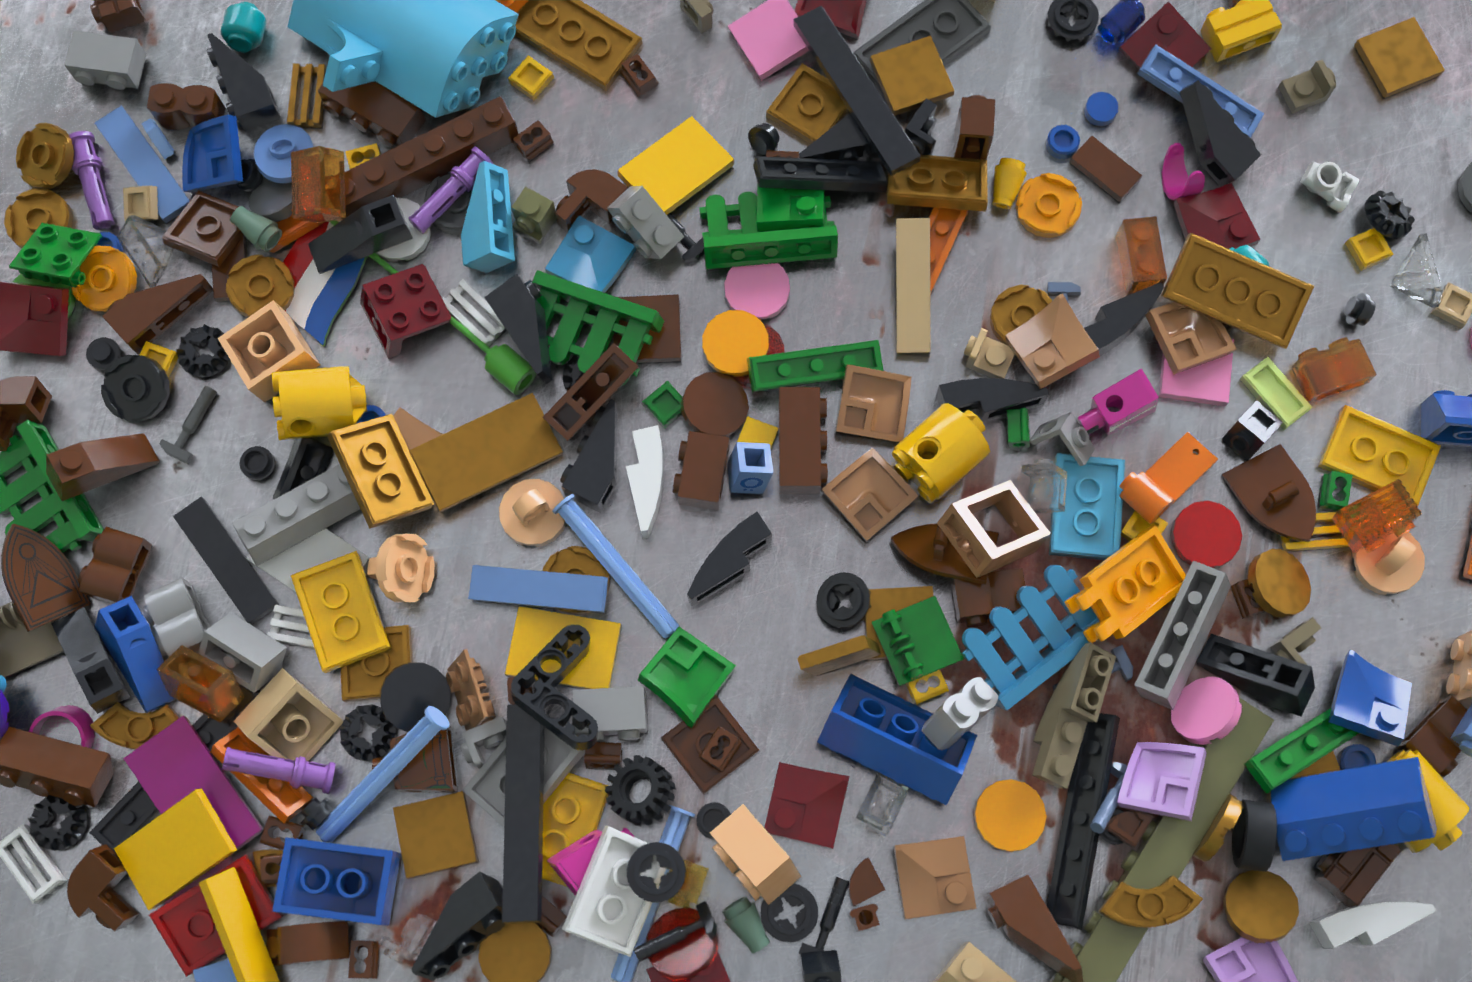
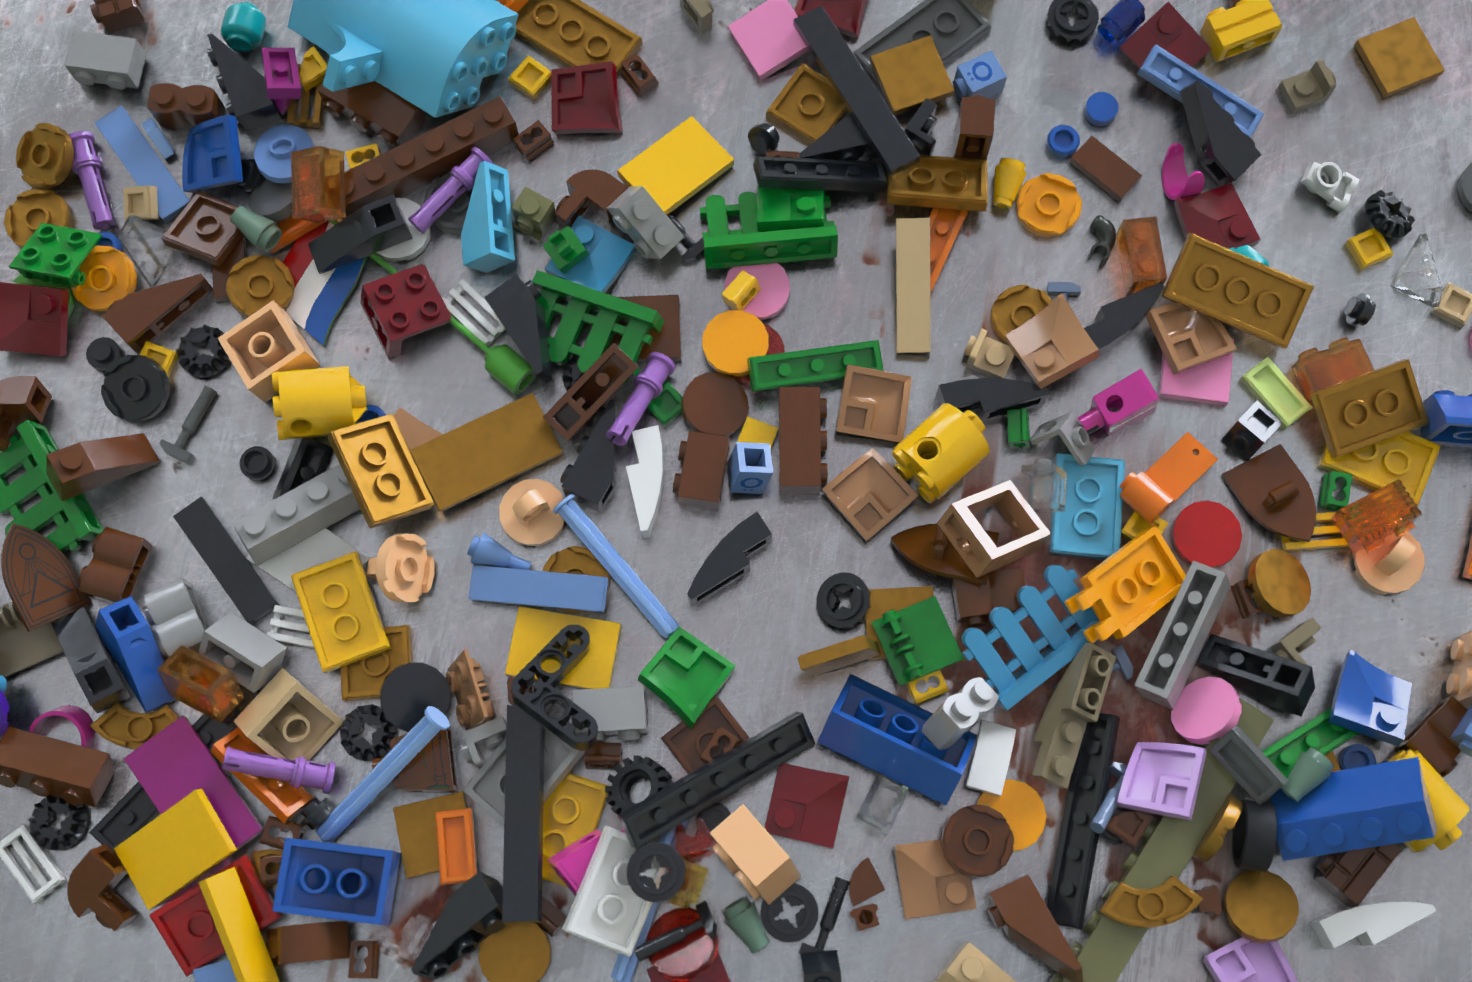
(281, 76): none -> magenta tile
(312, 69): none -> yellow tile
(456, 846): none -> orange tile
(491, 553): none -> medium blue cone
(565, 249): none -> green tile
(585, 99): none -> dark red plate
(646, 387): none -> medium lavender pin
(695, 846): none -> clear red tile
(716, 780): none -> black tile
(741, 291): none -> yellow piece
(977, 841): none -> reddish brown tile
(980, 77): none -> medium blue brick
(991, 758): none -> white slope
(1107, 235): none -> pearl dark grey arm
(1211, 901): none -> reddish brown piece
(1248, 765): none -> dark grey tile
(1307, 773): none -> sand green cone
(1369, 408): none -> pearl gold tile

